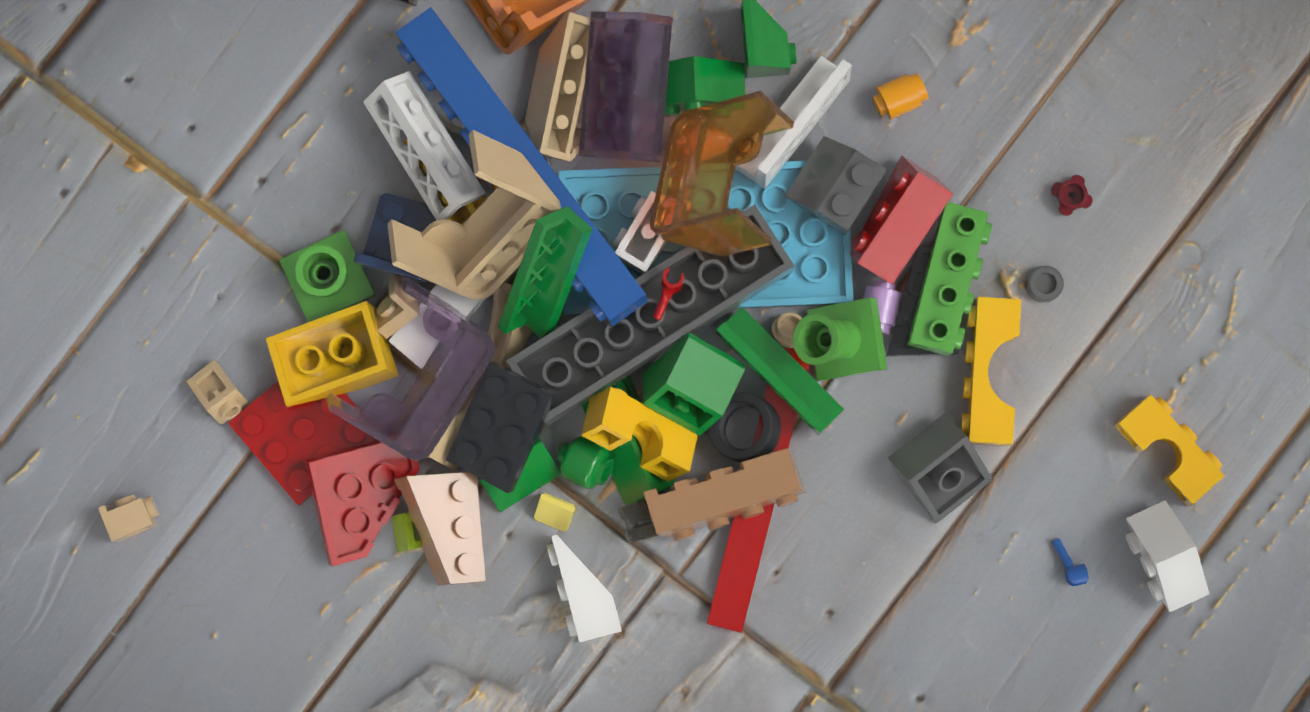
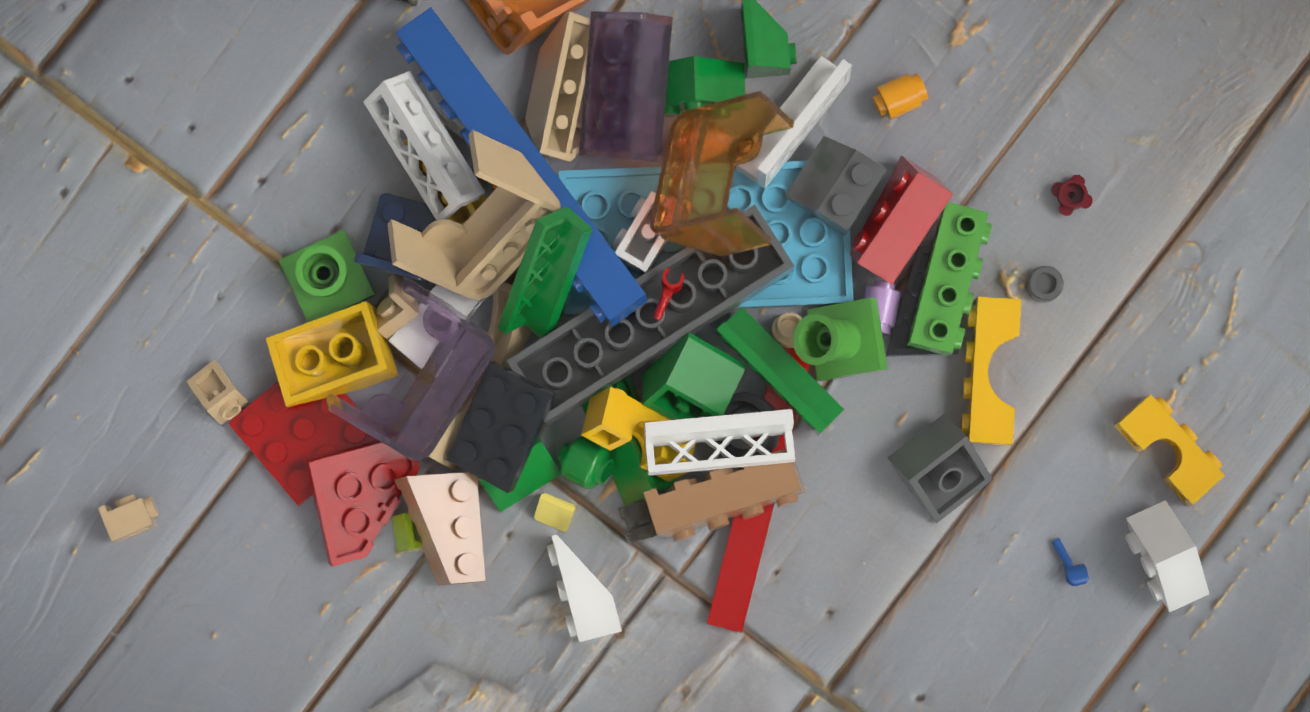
(719, 428): none -> white fence

